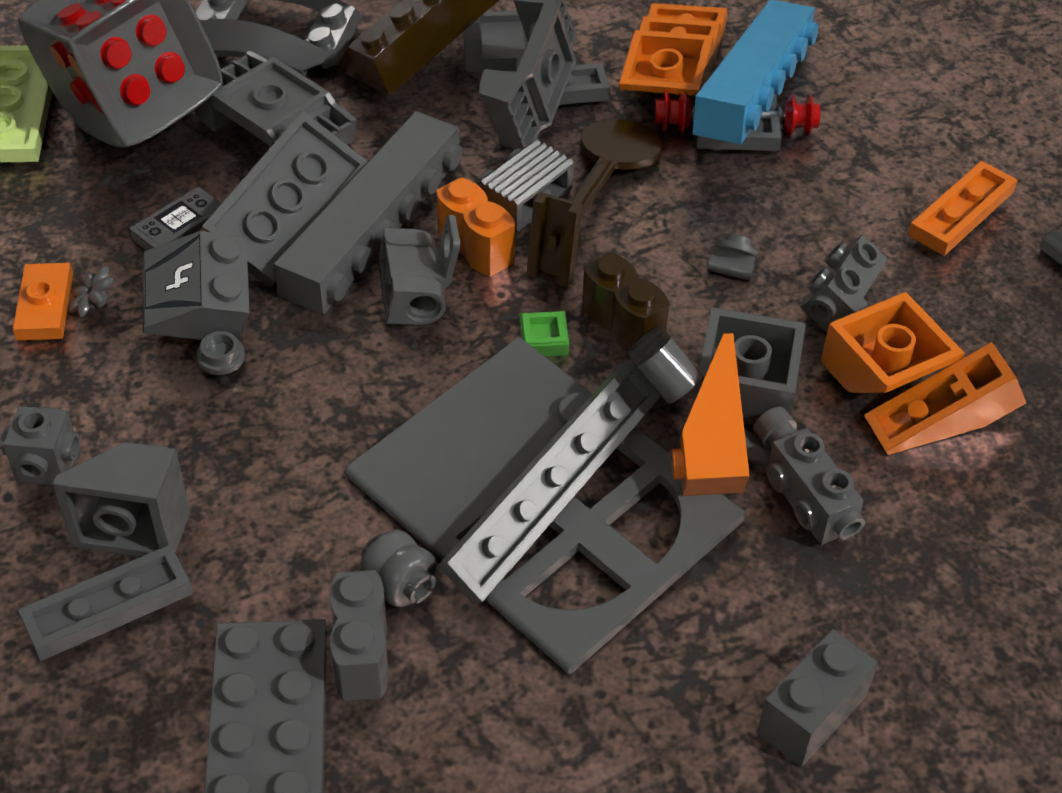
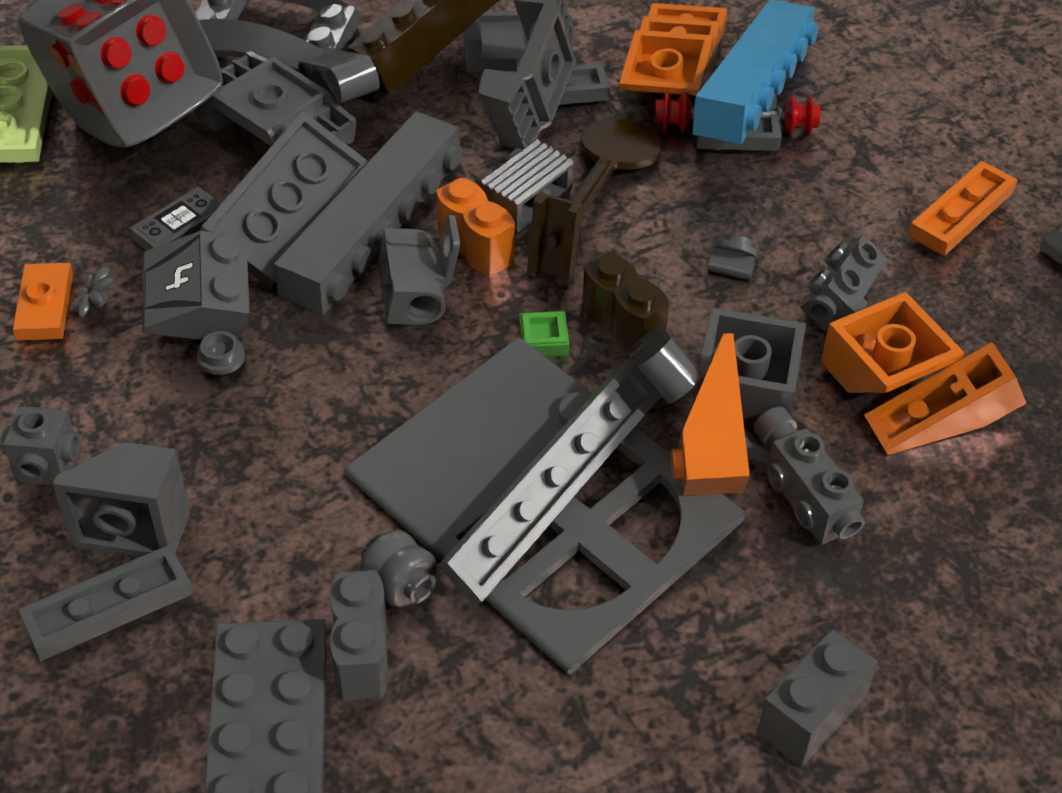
(342, 74): none -> dark grey beam

